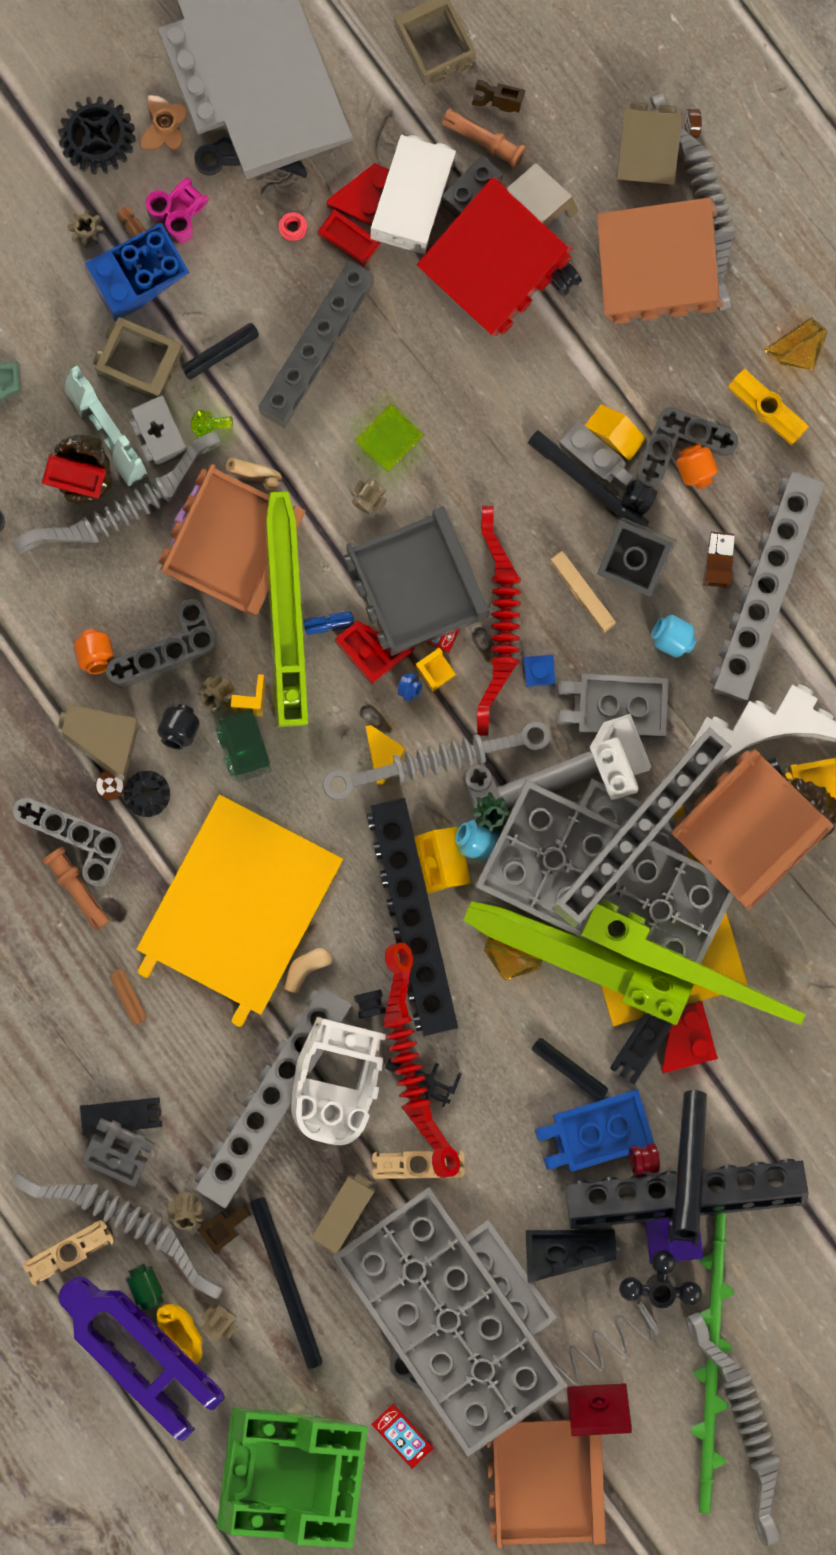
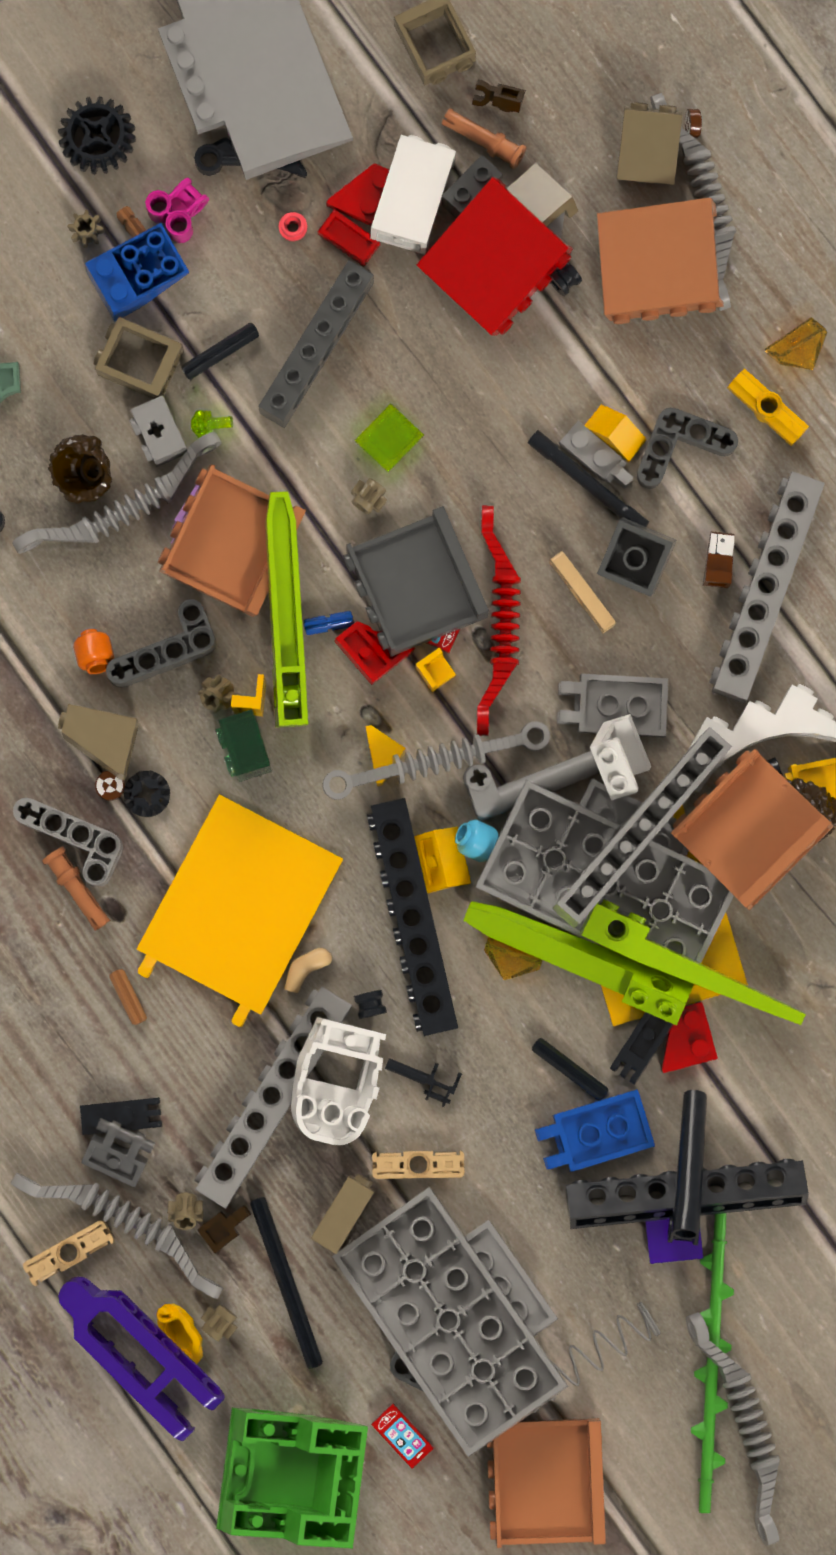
(73, 476): red tile -> none
(85, 401): light aqua wedge -> none
(144, 1286): dark green brick -> none
(164, 124): medium nougat animal -> none
(178, 727): black head -> none
(254, 472): tan arm -> none
(409, 686): blue plate -> none
(416, 1108): red piece -> none
(495, 816): dark green gear -> none
(539, 671): blue plate -> none
(565, 1251): black wing -> none
(599, 1409): dark red plate -> none
(639, 496): black wheel -> none
(644, 1159): dark red wheel -> none
(663, 1263): black piece -> none
(673, 636): medium azure head -> none
(697, 466): orange head -> none

